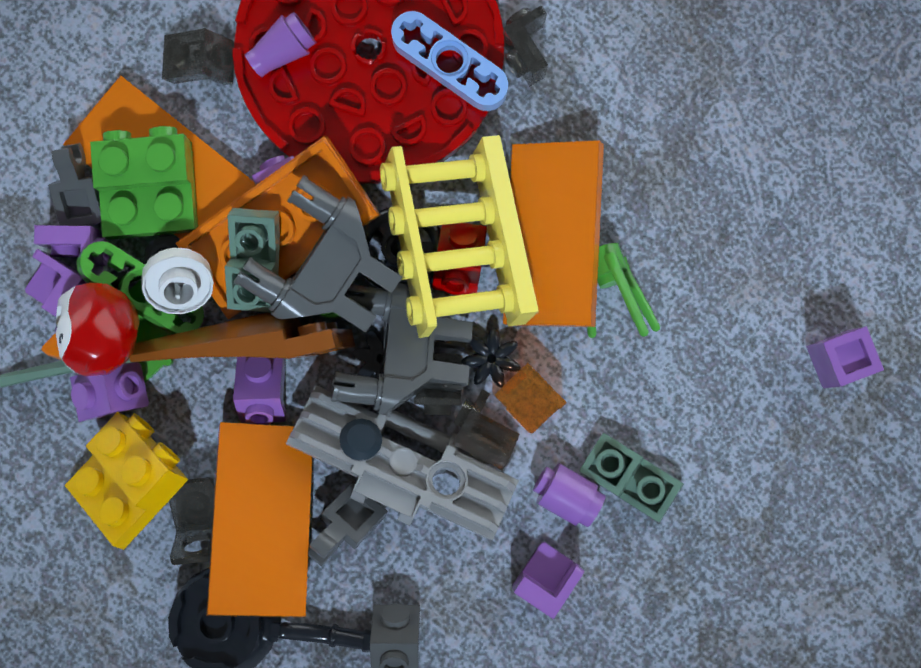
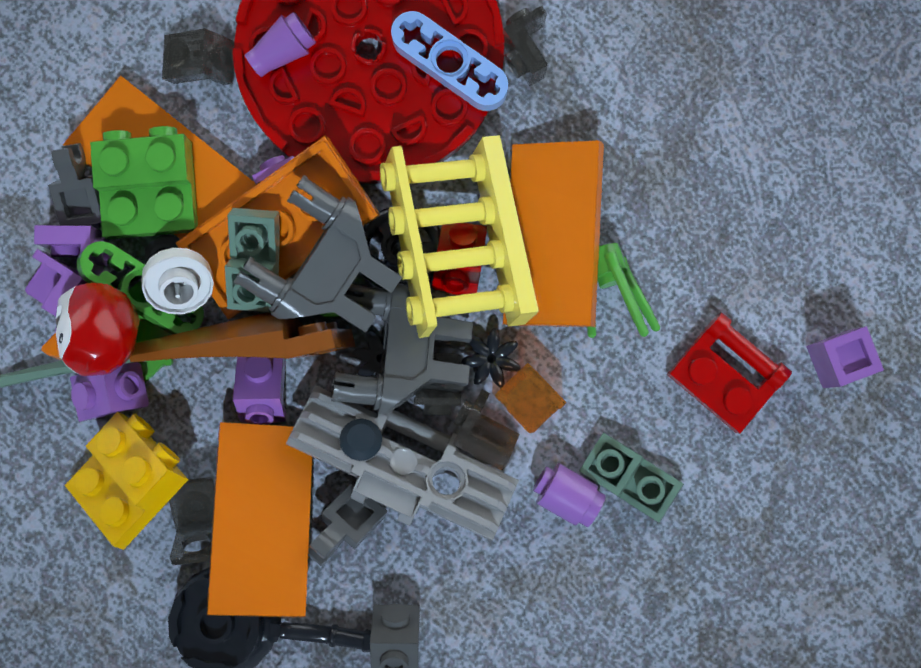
(547, 579): medium lavender panel -> none
(720, 385): none -> red plate

